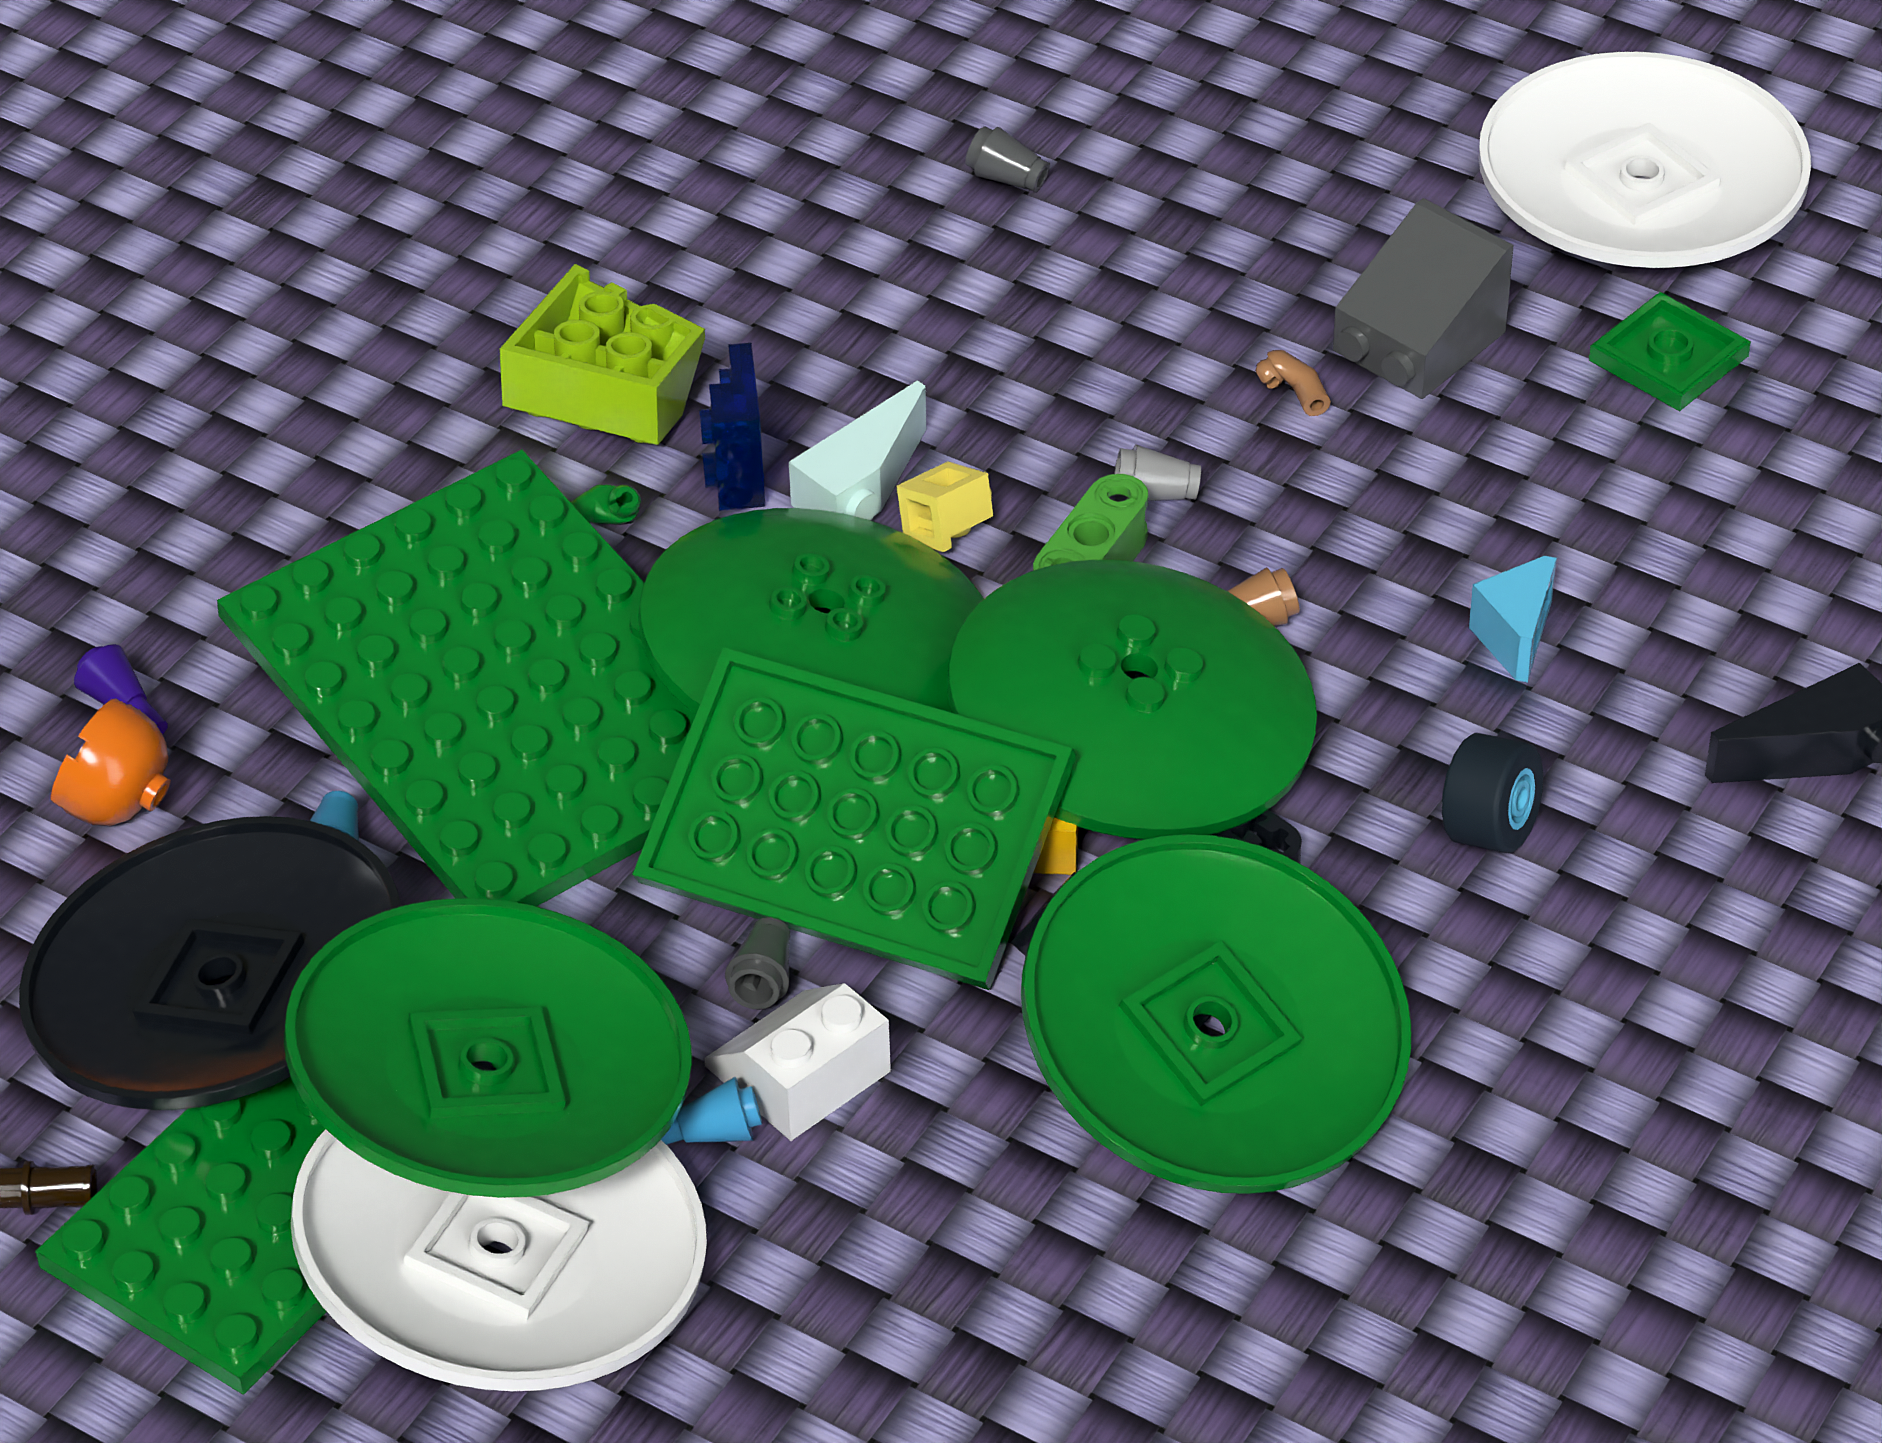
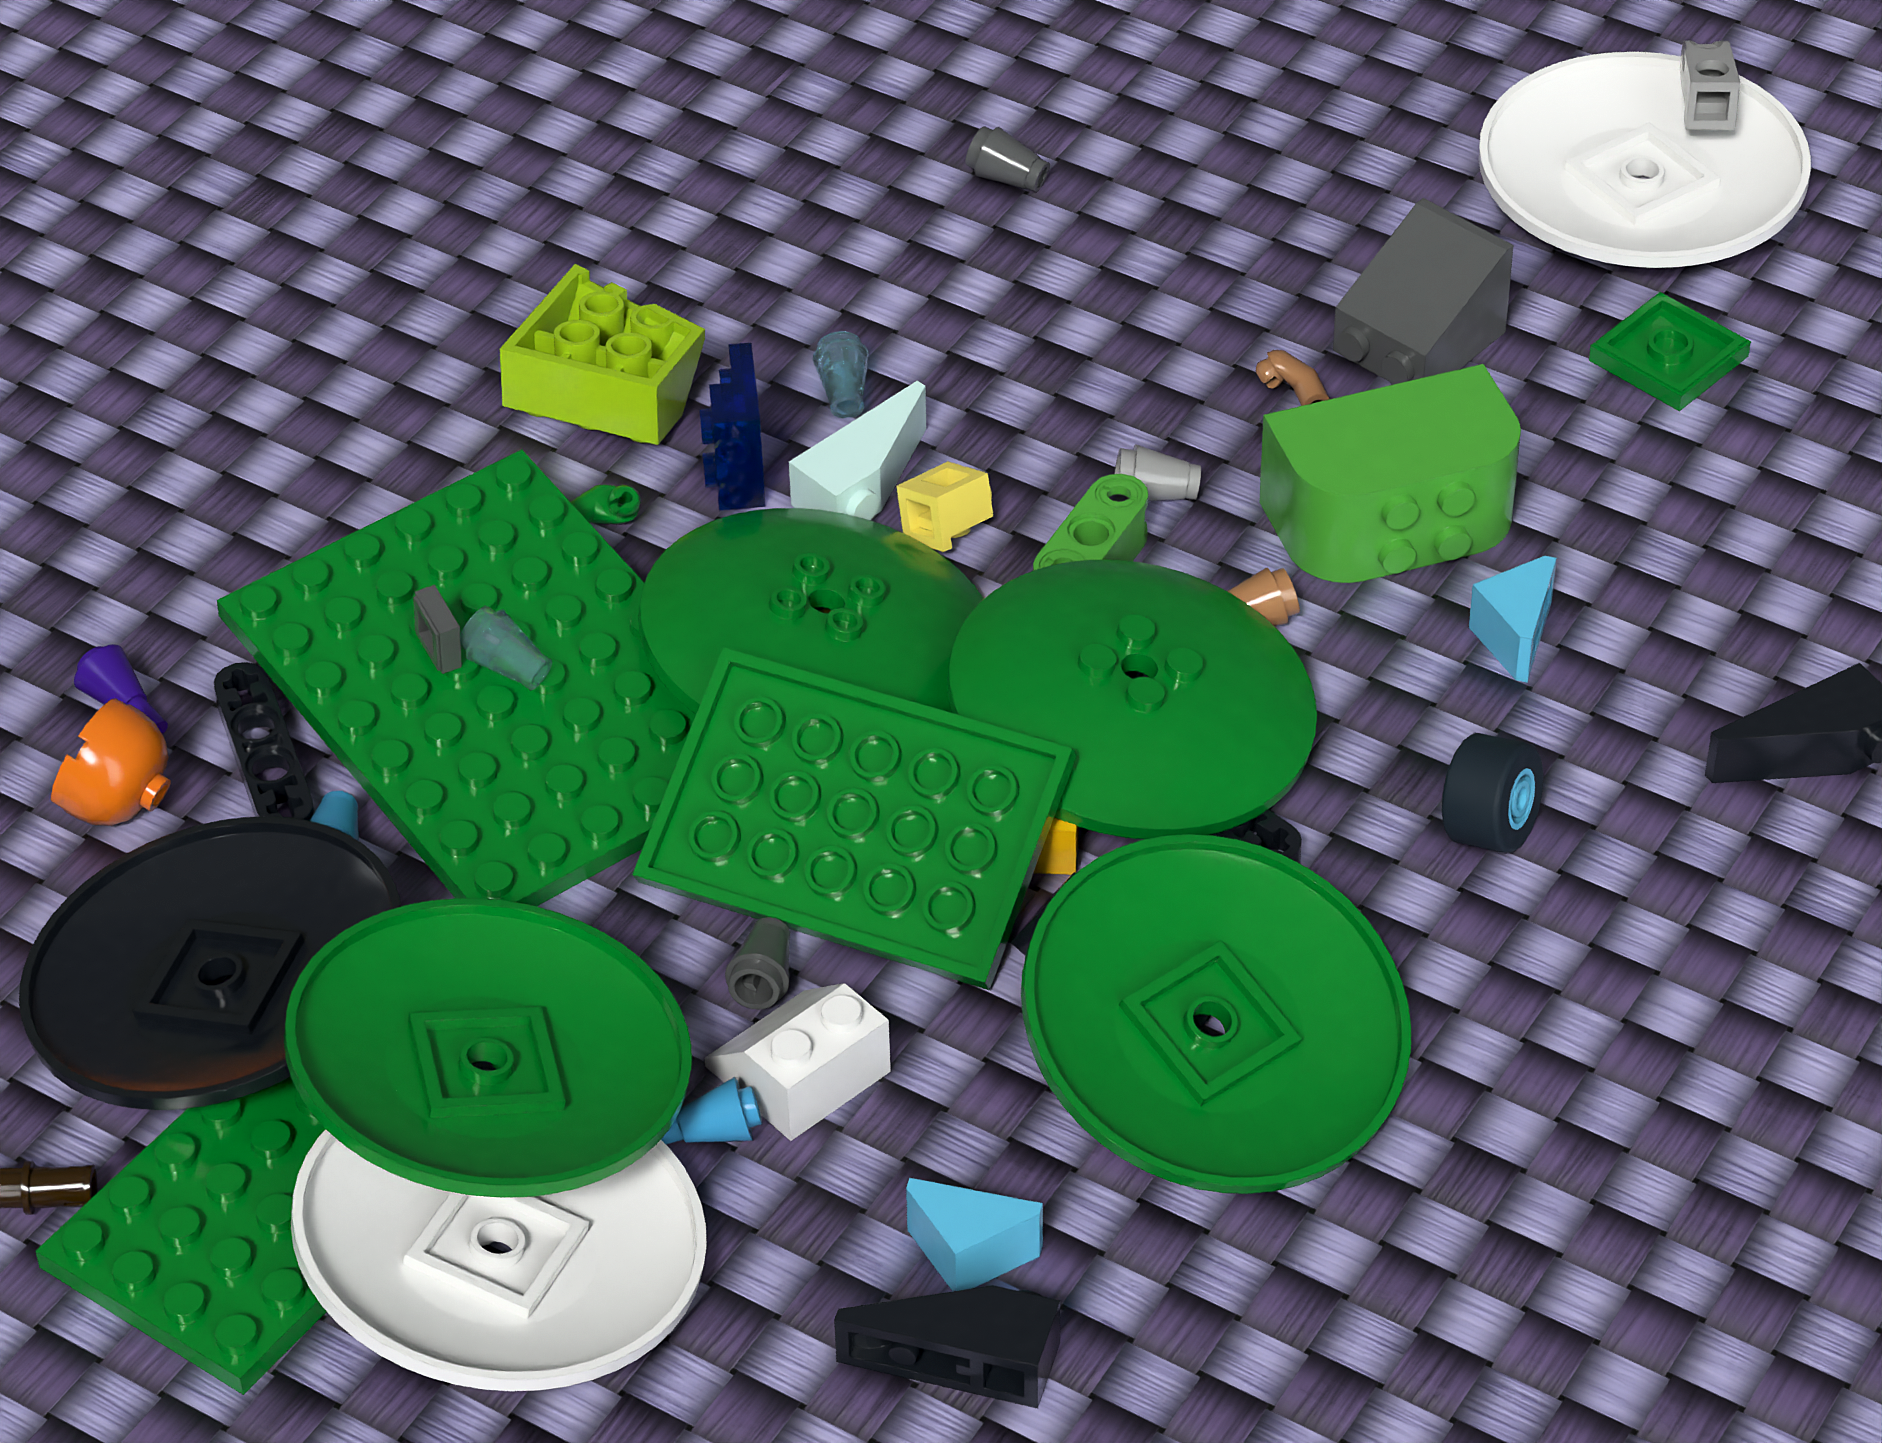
(264, 753): none -> black beam
(437, 629): none -> dark grey tile
(501, 646): none -> clear light blue cone
(842, 369): none -> clear light blue cone
(963, 1340): none -> black slope
(972, 1232): none -> medium azure slope
(1392, 476): none -> bright green brick
(1709, 86): none -> light grey leg

